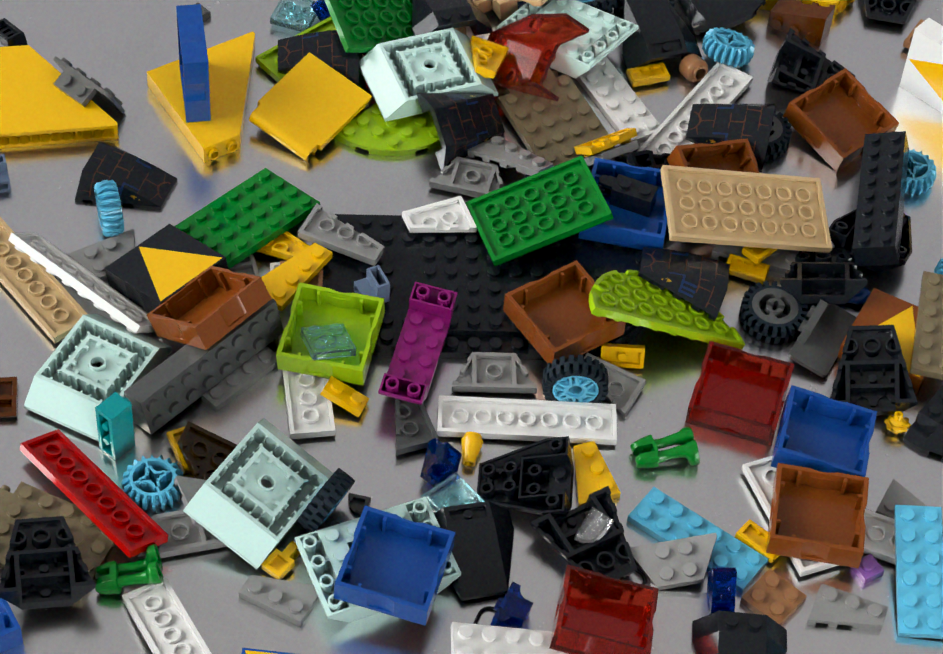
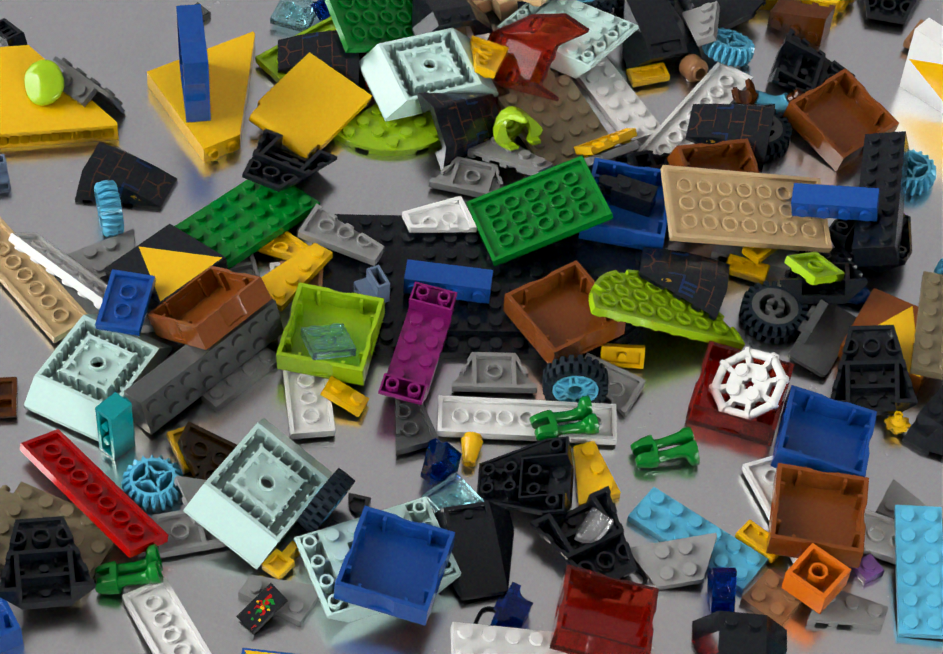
(44, 82): none -> lime piece
(125, 302): none -> blue plate
(262, 608): none -> black tile
(280, 168): none -> black wedge
(469, 282): none -> blue brick
(511, 123): none -> lime piece
(547, 421): none -> green piece
(703, 22): none -> light grey wing
(749, 372): none -> white plate
(754, 96): none -> piece
(814, 268): none -> lime plate
(816, 578): none -> orange brick
(835, 202): none -> blue brick

